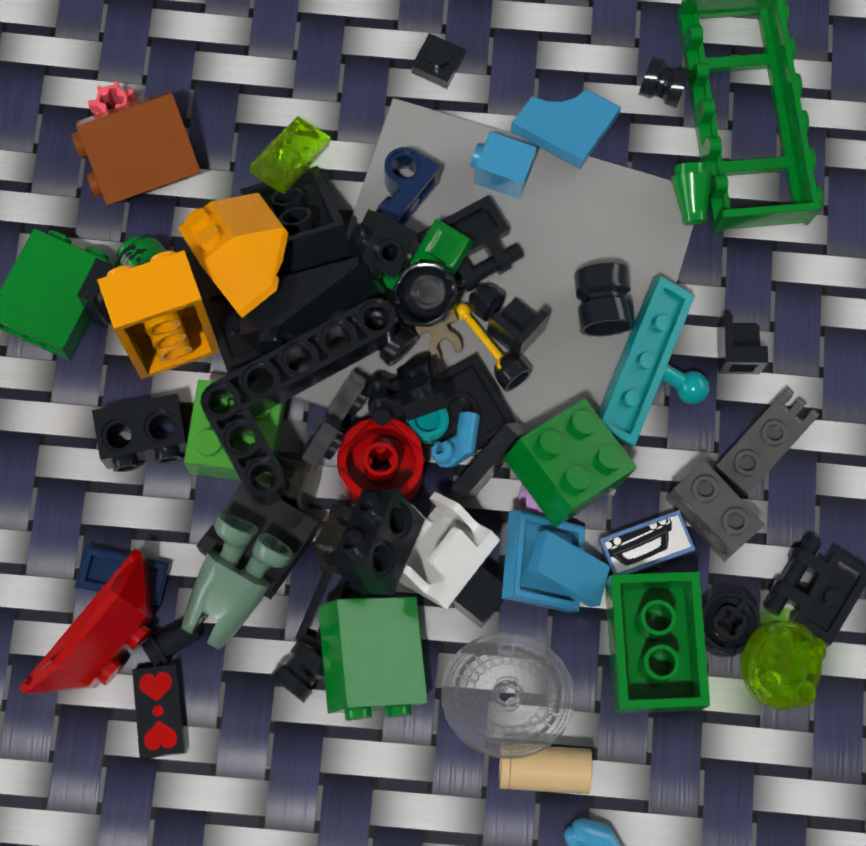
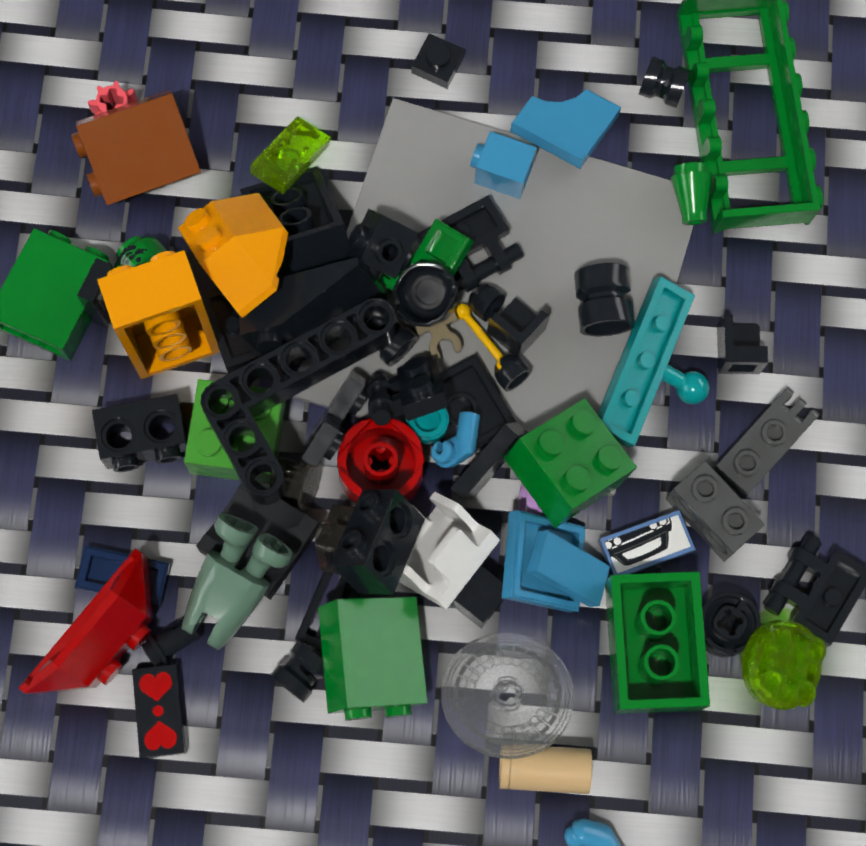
(409, 192): dark blue plate -> none

